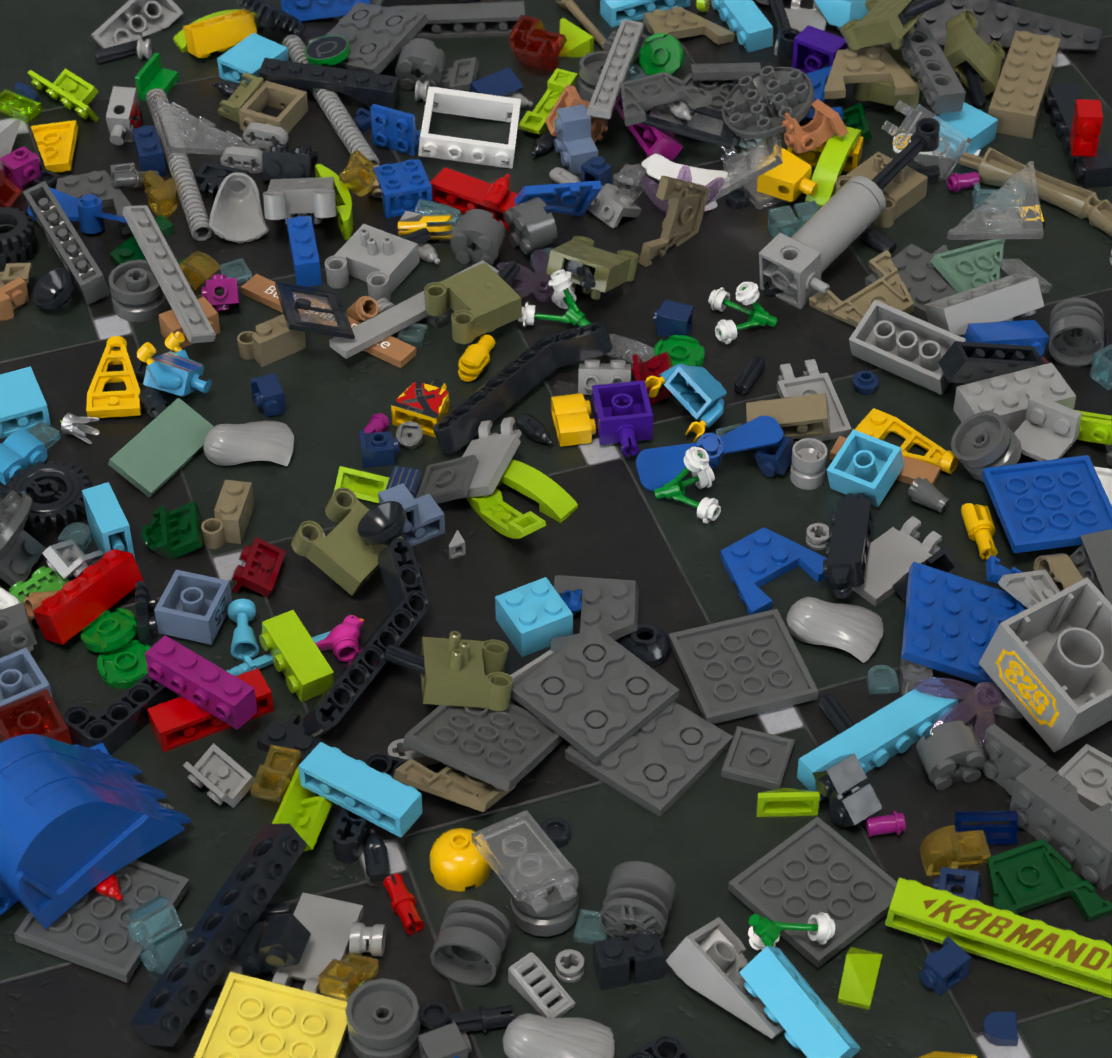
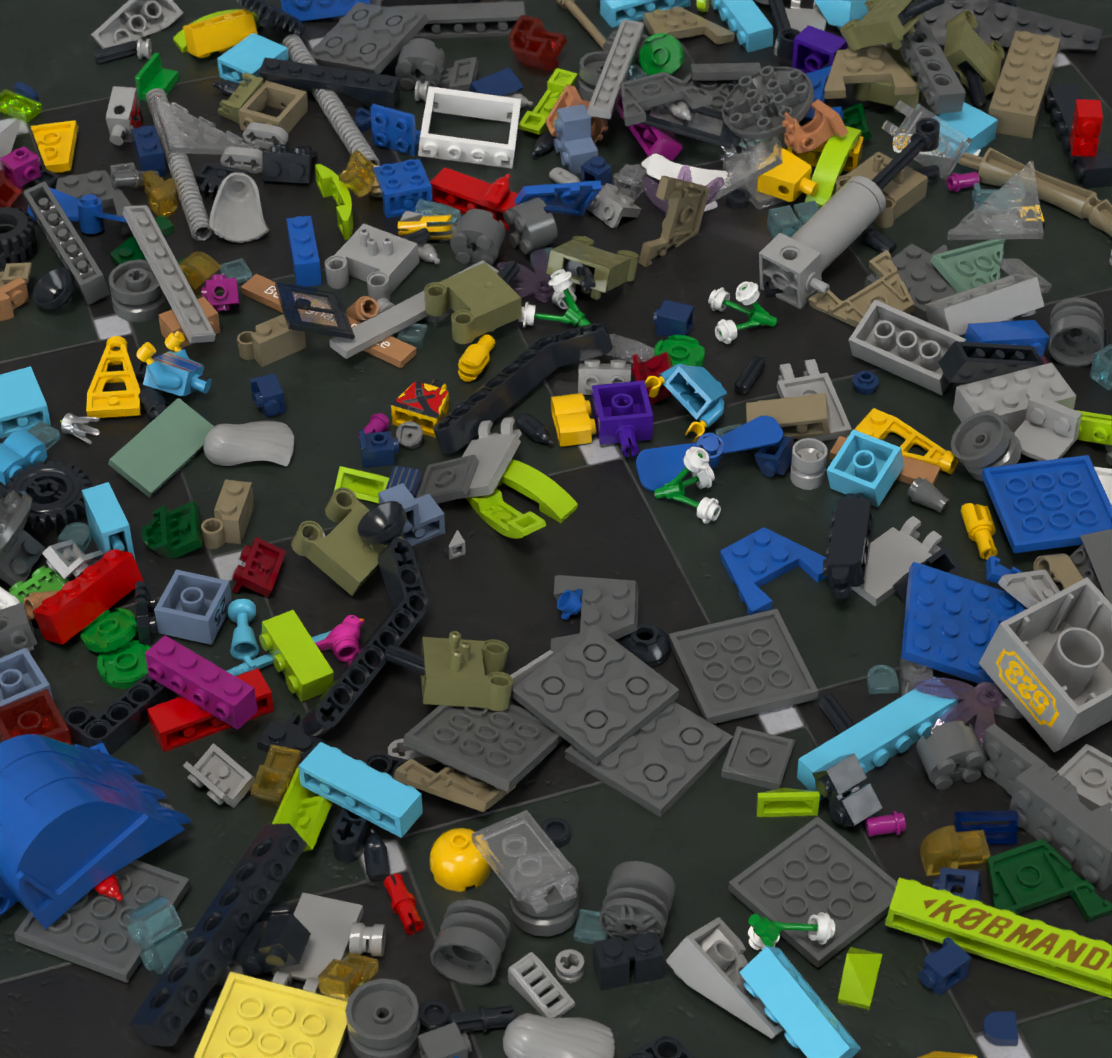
(70, 89): lime bracket -> none
(300, 196): light grey piece -> none
(327, 49): tile -> none
(533, 616): medium azure brick -> none
(578, 41): lime slope -> none
(814, 530): light grey bush -> none
(836, 626): light grey hair -> none

